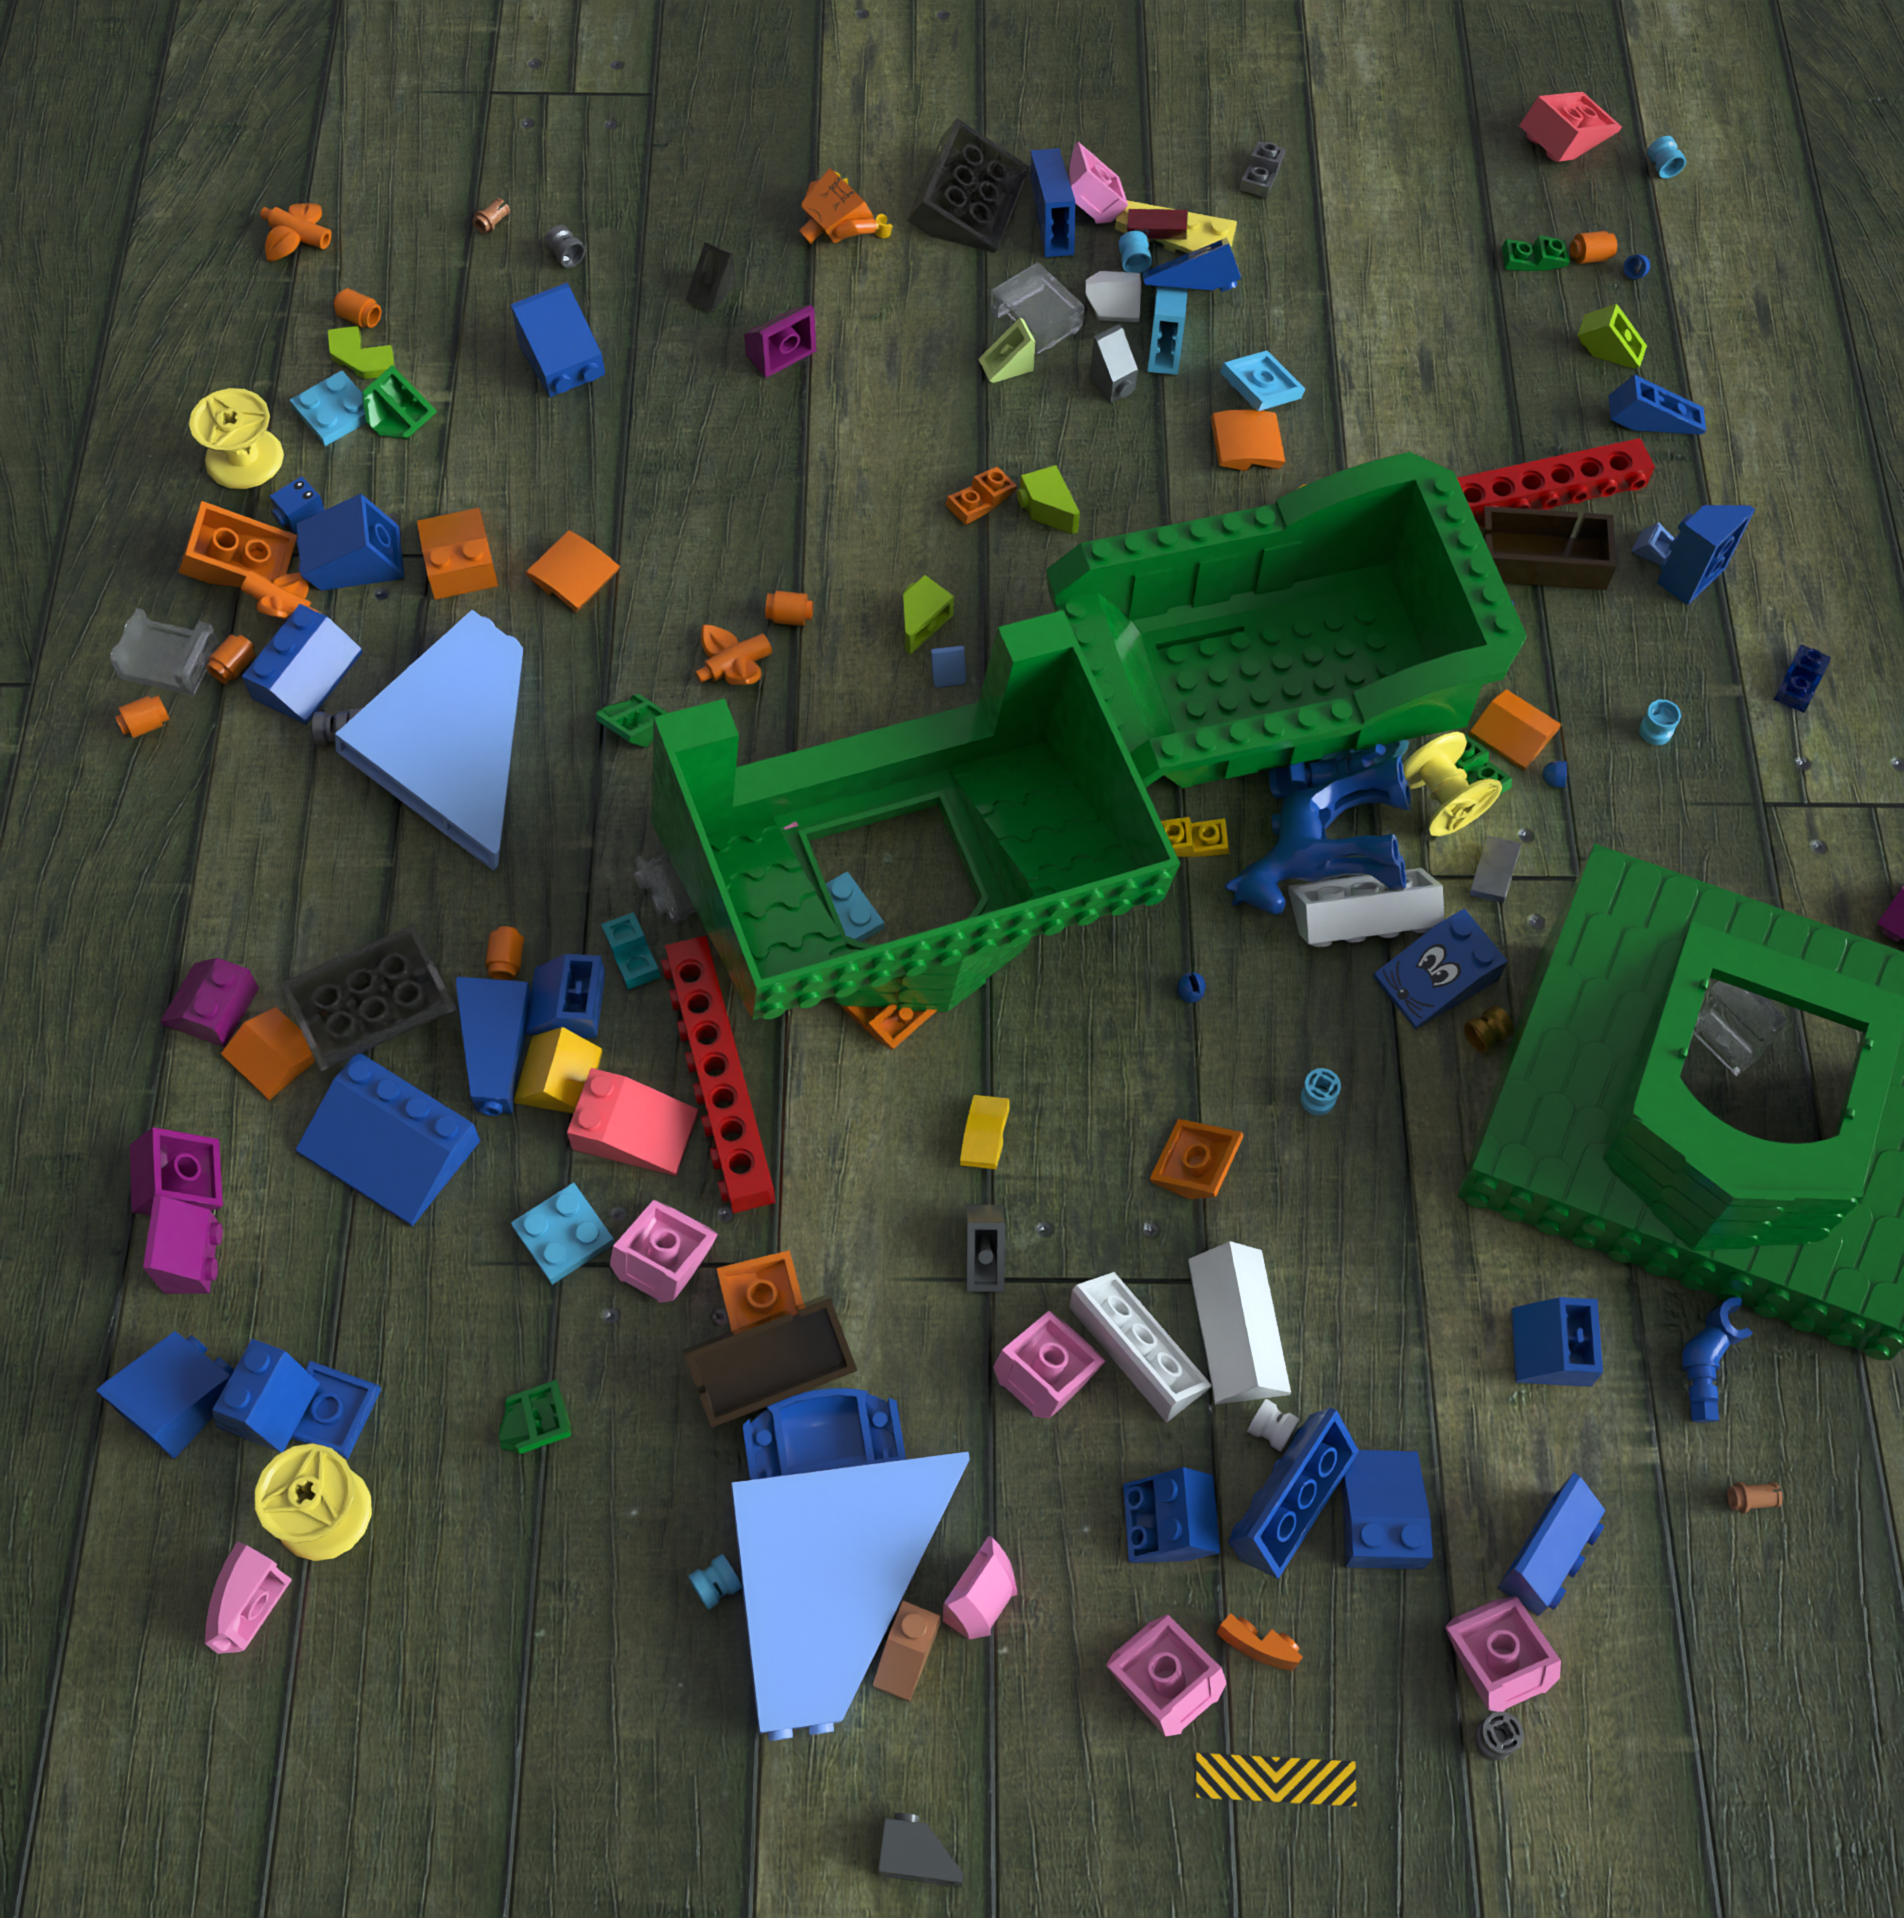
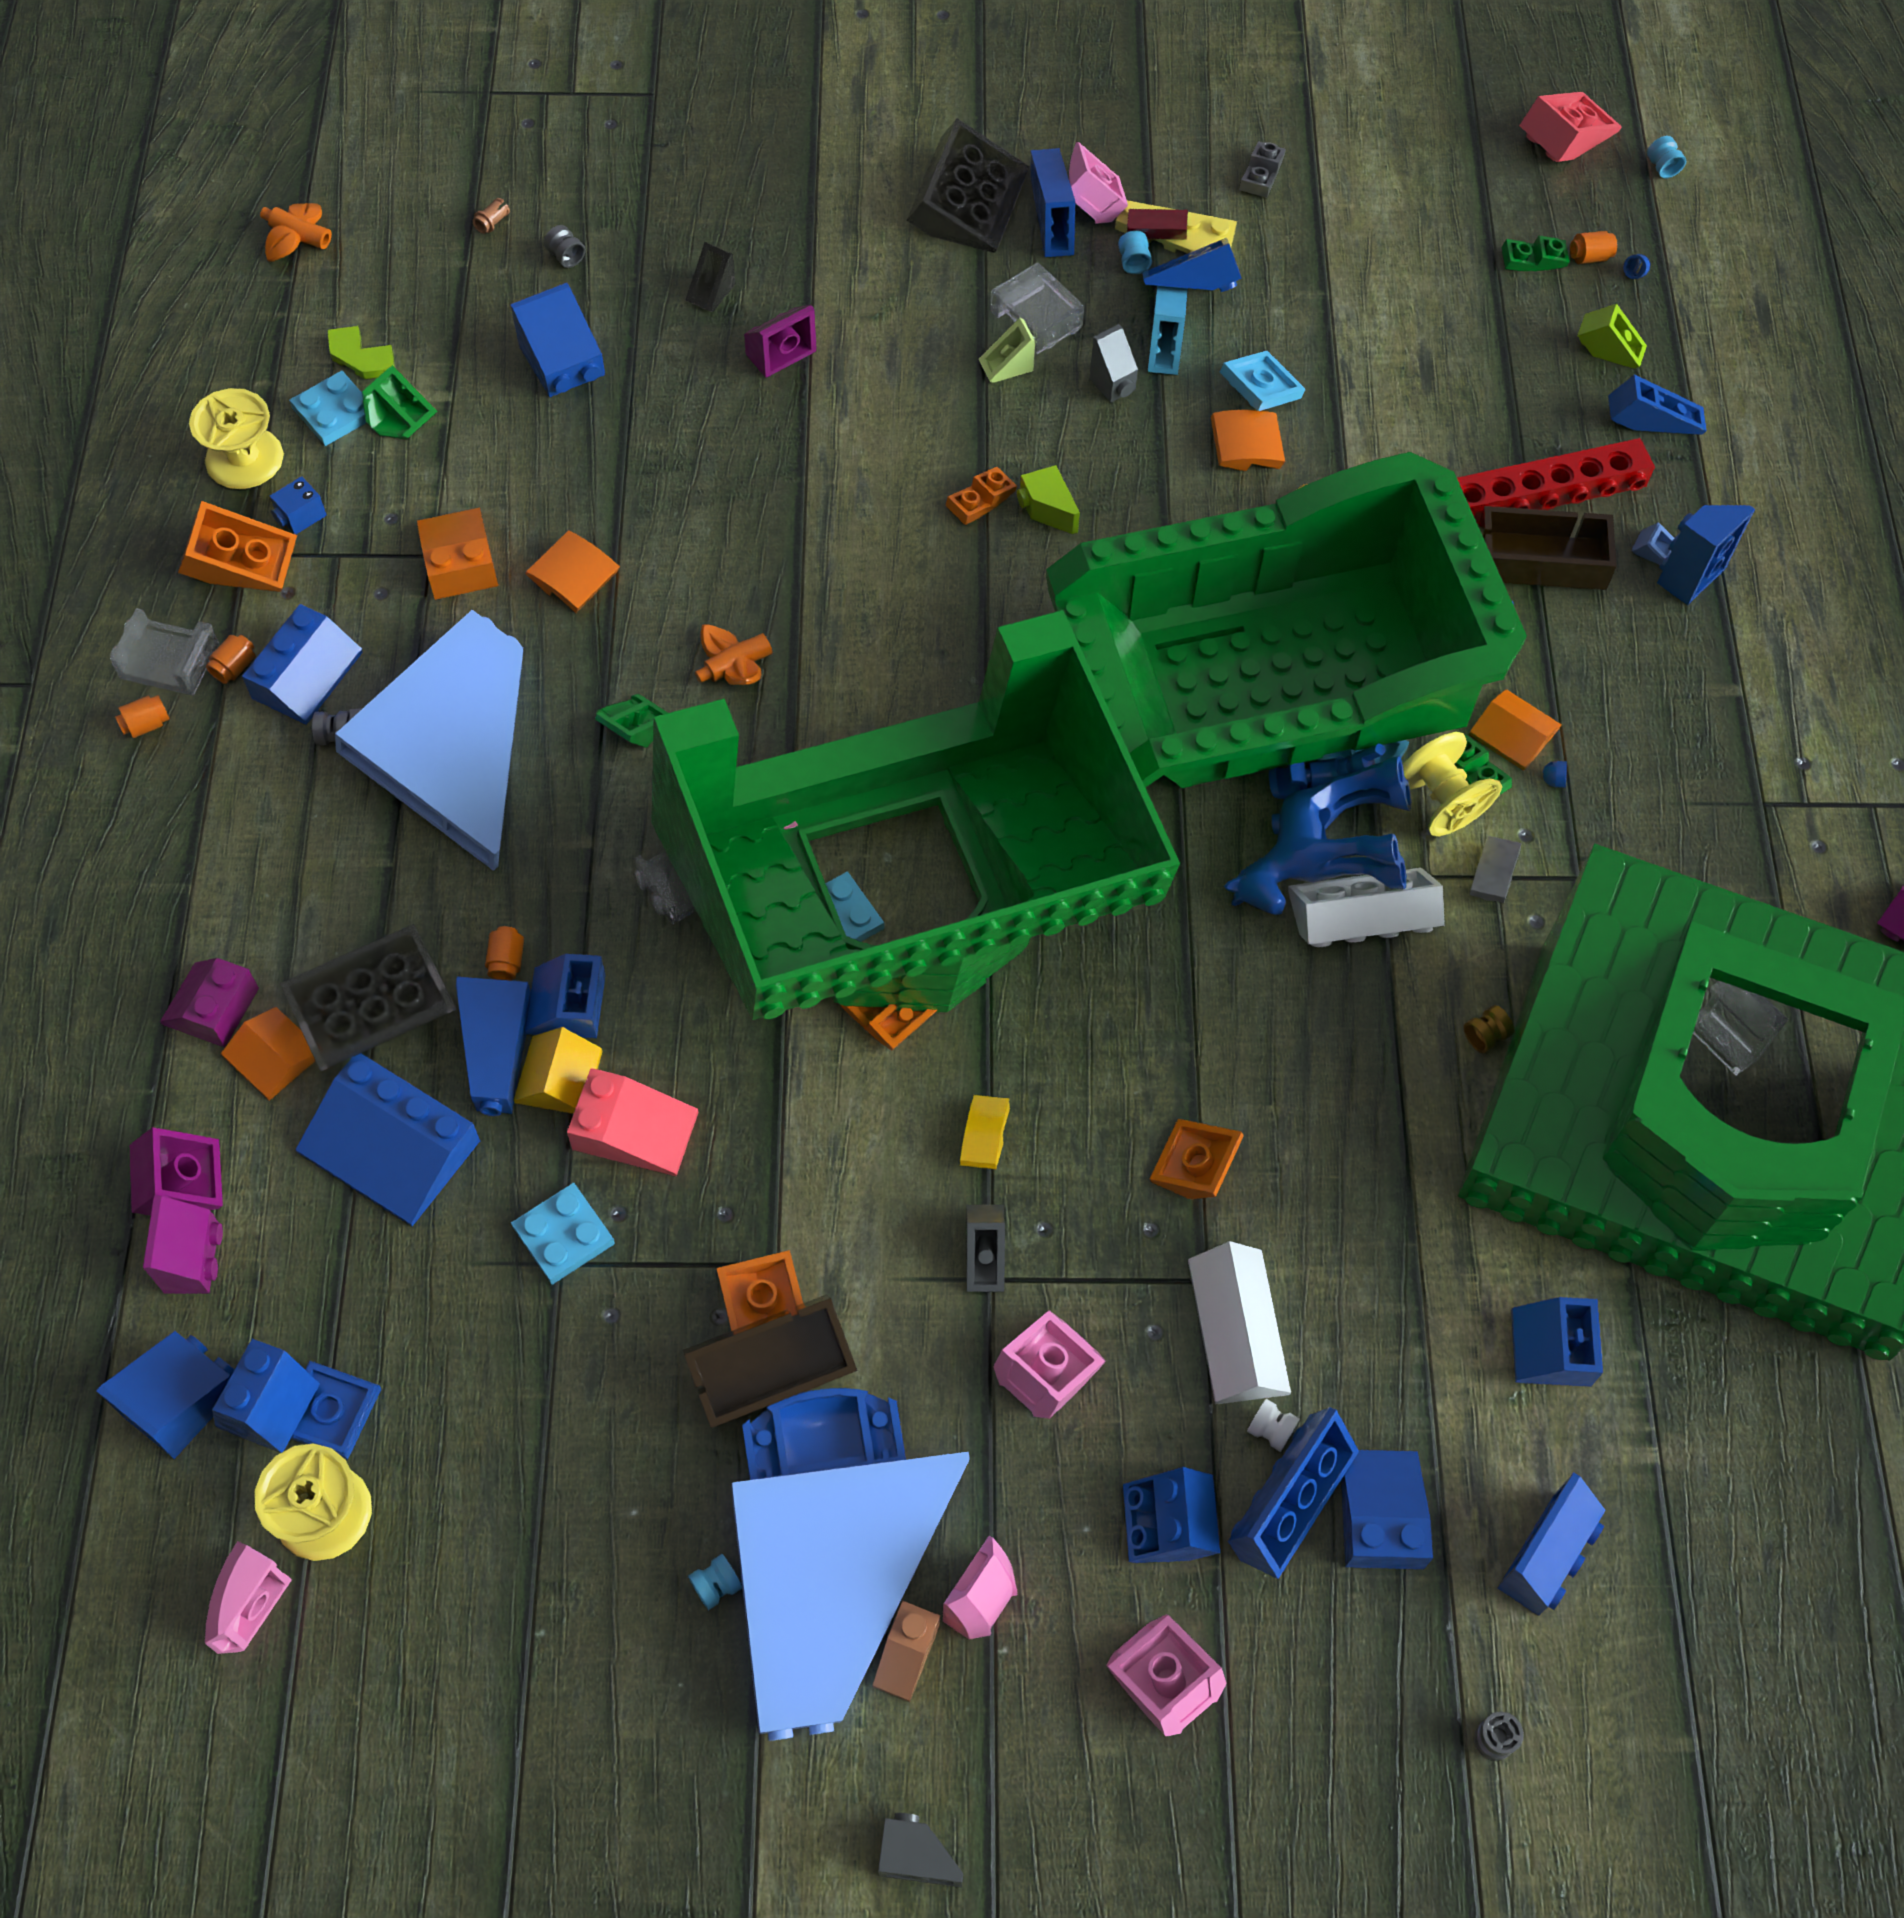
(277, 597): orange plant -> none
(349, 546): blue slope -> none
(357, 308): orange brick -> none
(534, 1419): green slope -> none
(630, 950): teal slope -> none
(661, 1251): bright pink slope -> none
(755, 1186): red brick -> none
(788, 608): orange brick -> none
(838, 211): orange torso -> none
(924, 611): lime slope -> none
(948, 666): medium blue slope -> none
(1115, 295): white slope -> none
(1138, 1344): white slope -> none
(1185, 990): blue hinge -> none
(1197, 838): yellow slope -> none
(1273, 1650): orange slope -> none
(1275, 1779): sticker -> none
(1317, 1099): medium azure wheel -> none
(1441, 969): blue slope -> none
(1504, 1653): bright pink slope -> none
(1659, 722): medium azure wheel -> none
(1702, 1359): blue piece -> none
(1747, 1497): nougat pin -> none
(1802, 678): clear blue slope -> none

